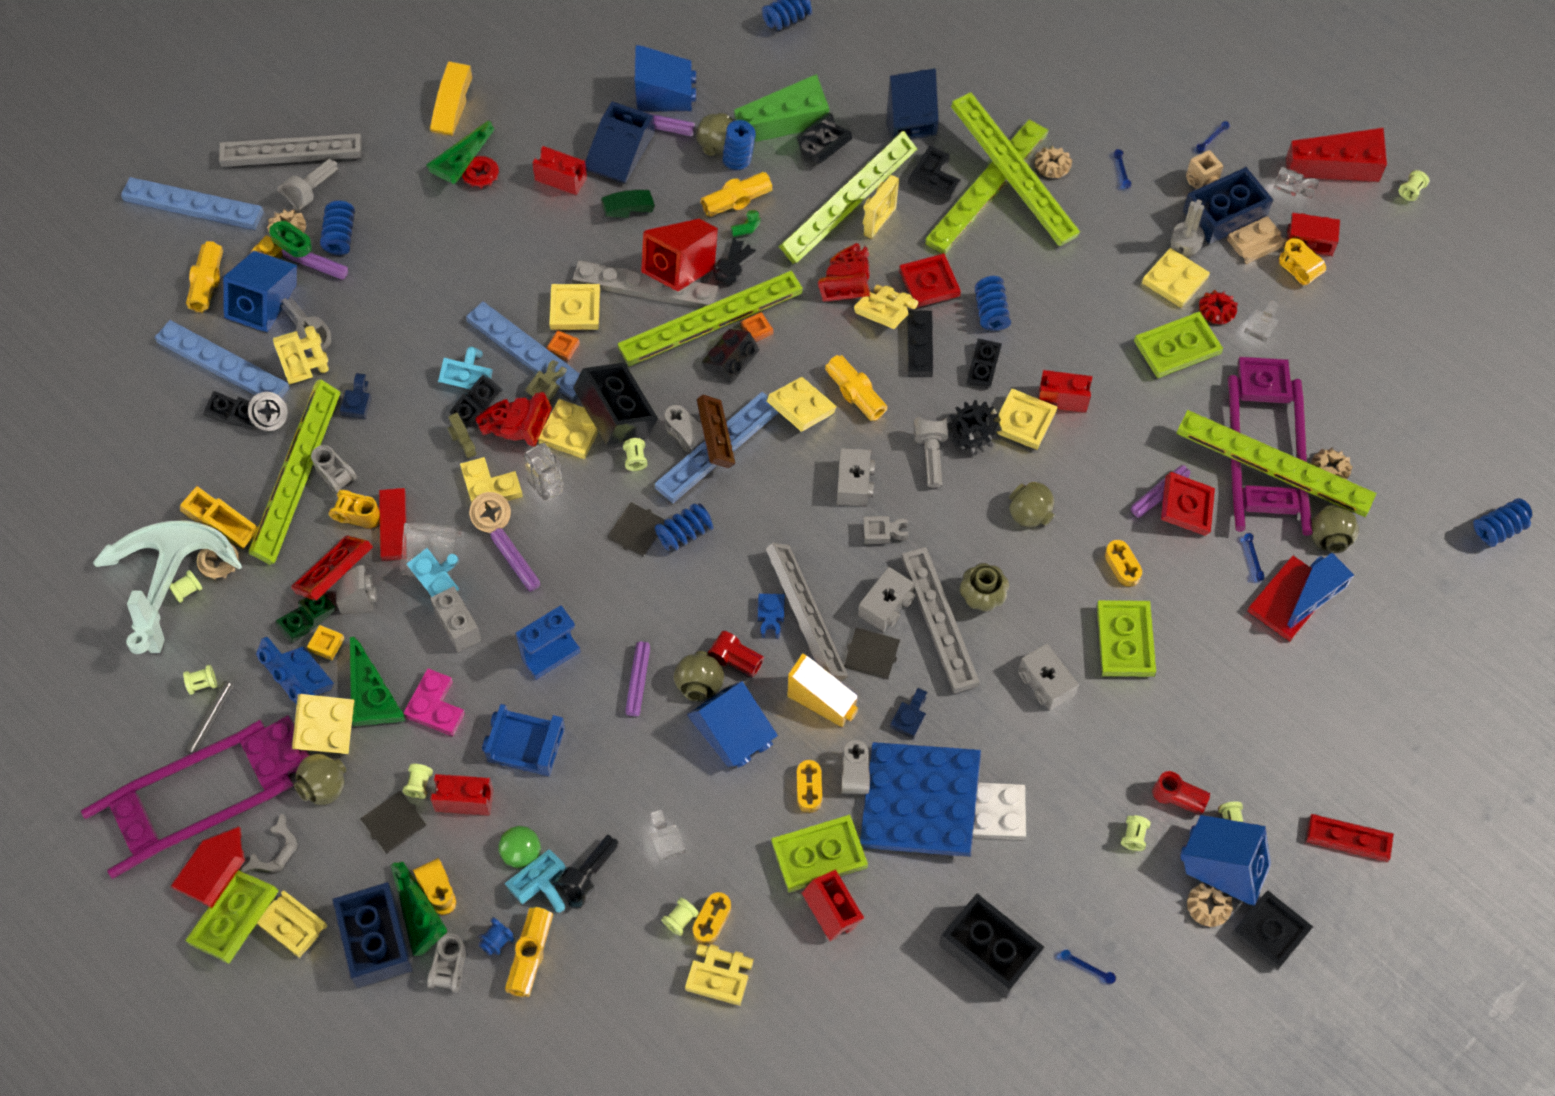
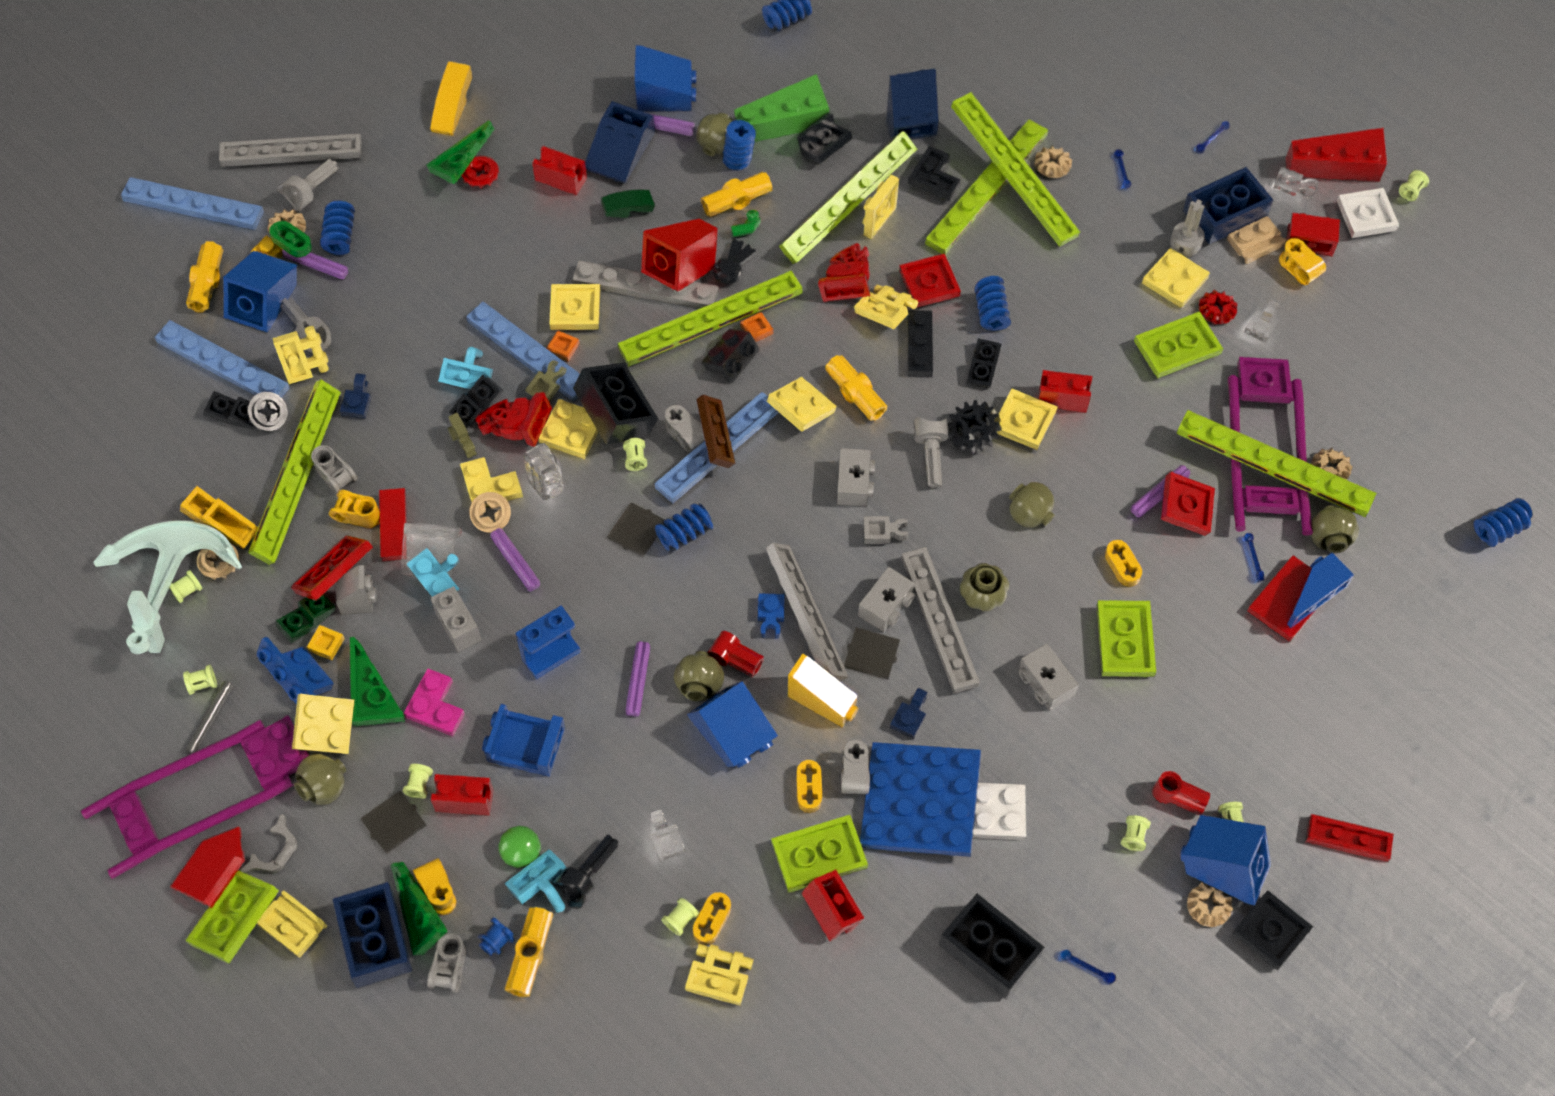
(1204, 170): tan brick -> none
(1367, 212): none -> white plate

